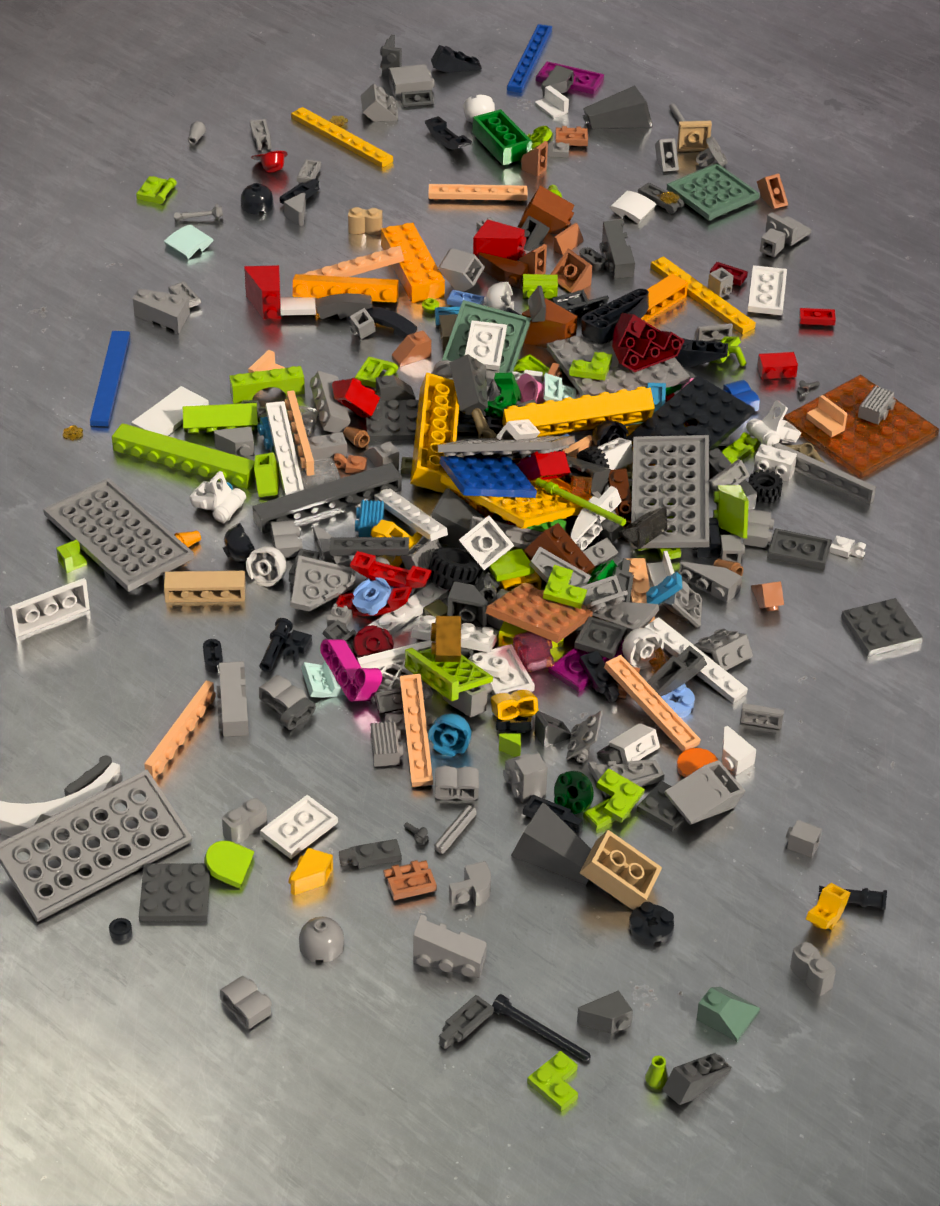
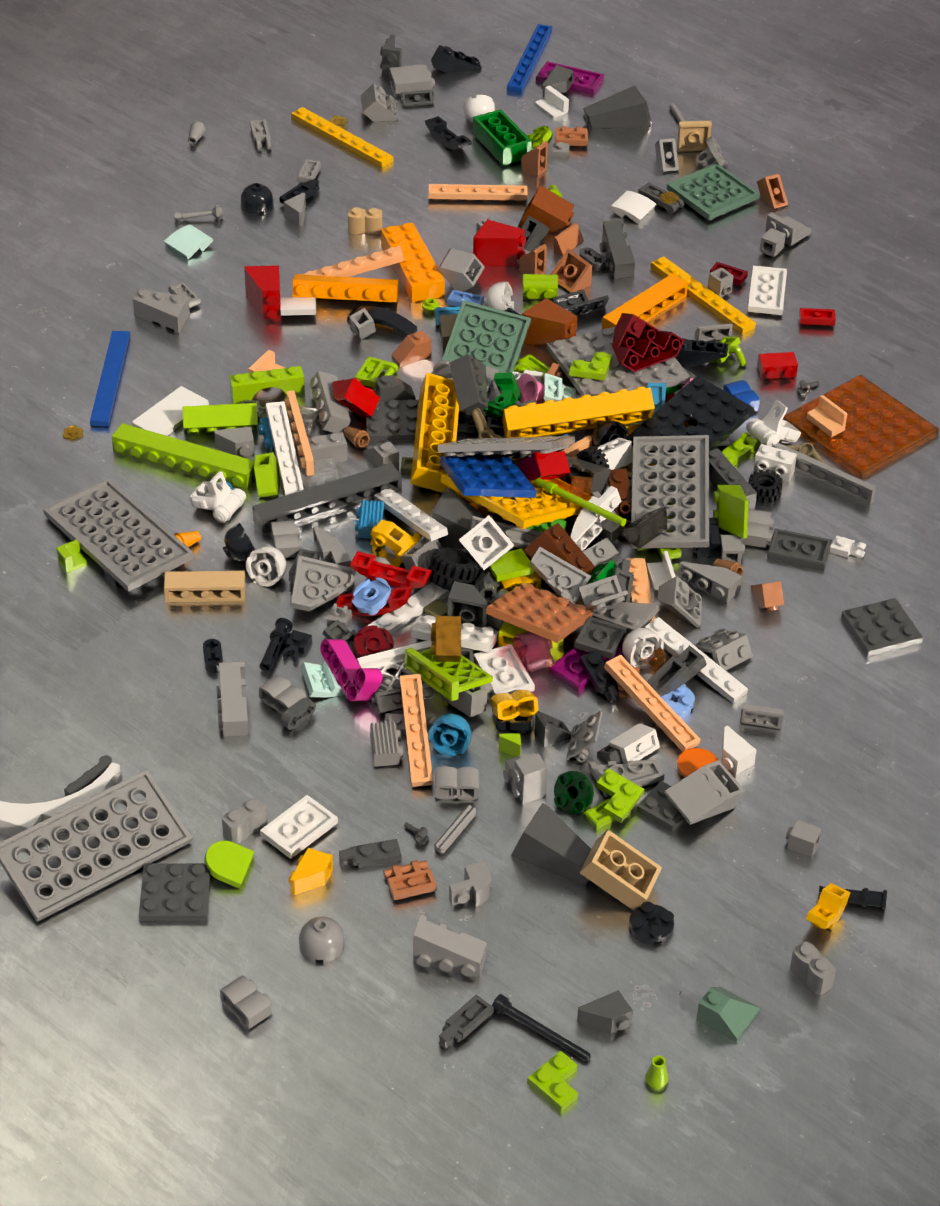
(47, 608): white slope -> none
(120, 929): black tile -> none
(152, 187): lime plate -> none
(177, 733): light nougat plate -> none
(271, 161): red piece -> none
(342, 304): dark grey slope -> none
(353, 464): nougat plate -> none
(371, 545): dark grey plate -> none
(486, 343): white plate -> none
(493, 665): white plate -> none
(504, 269): reddish brown slope -> none
(518, 430): white panel -> none
(537, 305): dark grey slope -> none
(560, 590): lime plate -> none
(562, 812): black hinge -> none
(601, 322): black beam -> none
(665, 589): dark azure plate -> none
(695, 1077): dark grey slope -> none
(731, 475): light grey plate -> none
(876, 405): light grey brick -> none

